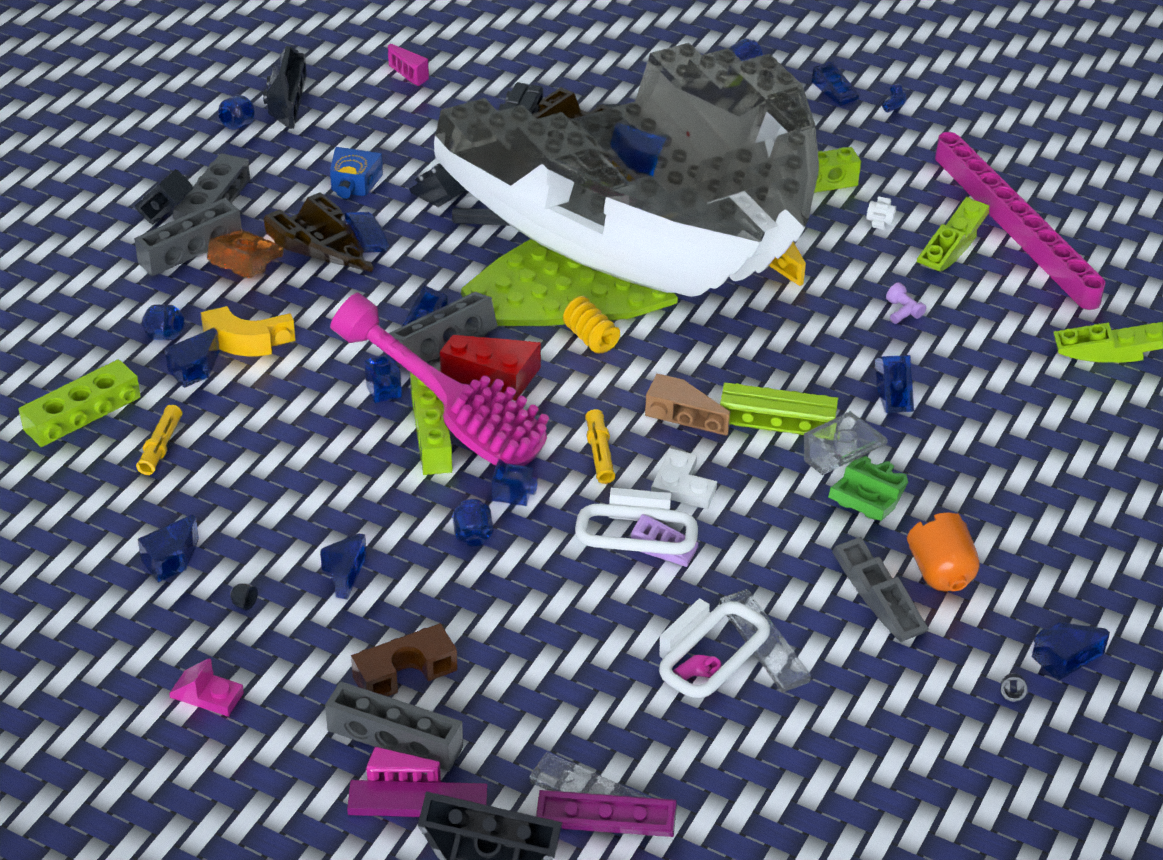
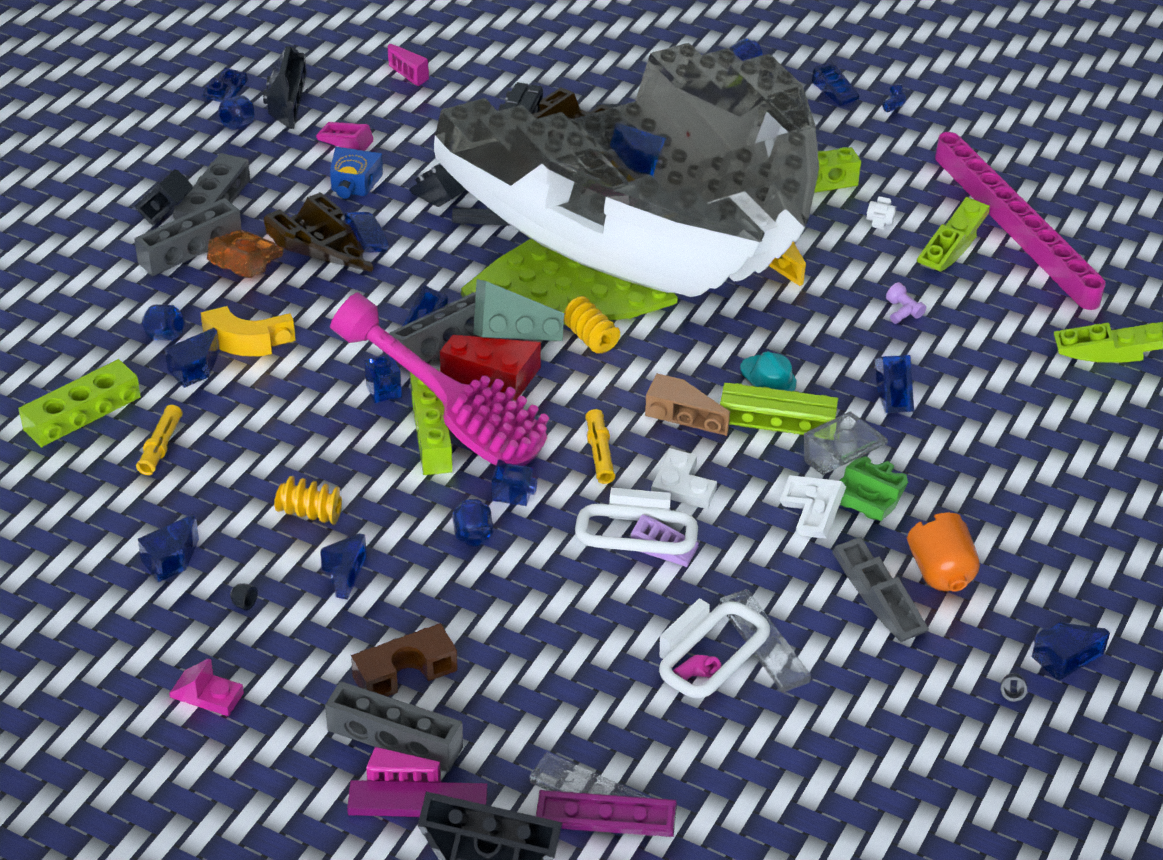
(226, 86): none -> clear blue slope
(309, 500): none -> yellow piece
(346, 135): none -> dark pink slope
(513, 316): none -> sand green wedge
(769, 371): none -> teal piece
(818, 500): none -> white plate

